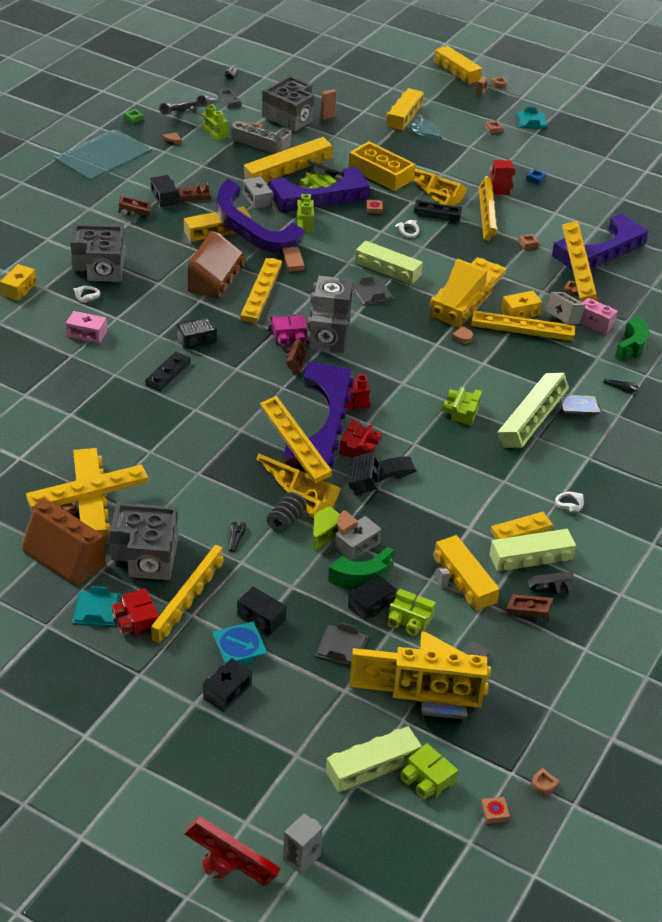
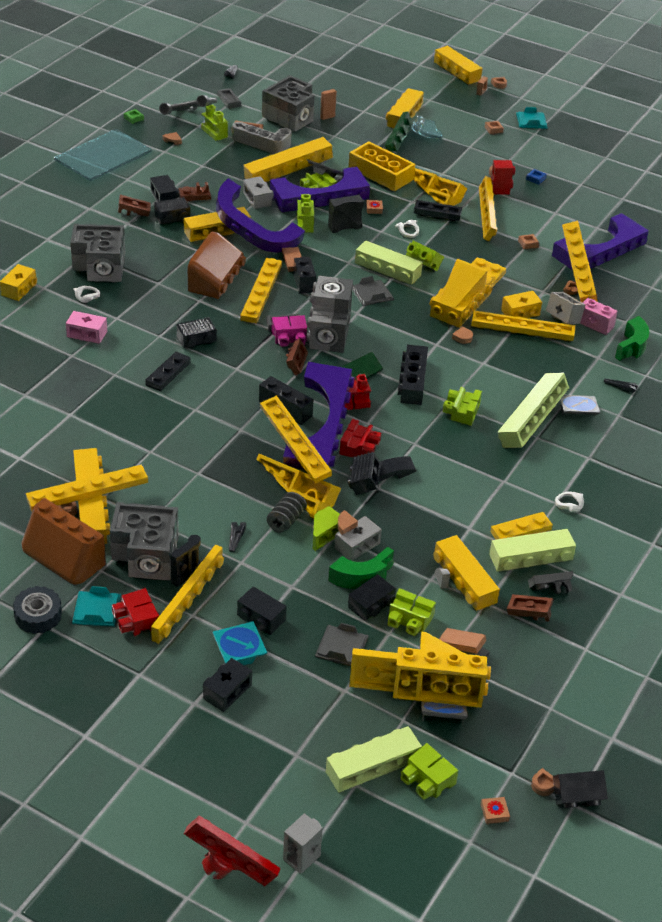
(37, 609): none -> black wheel
(172, 210): none -> black brick
(185, 560): none -> black plate
(297, 403): none -> black brick
(304, 274): none -> black brick
(345, 213): none -> black brick
(366, 364): none -> dark green slope
(399, 133): none -> dark green plate
(413, 374): none -> black brick
(422, 253): none -> lime hips
(463, 640): none -> nougat tile
(580, 787): none -> black brick

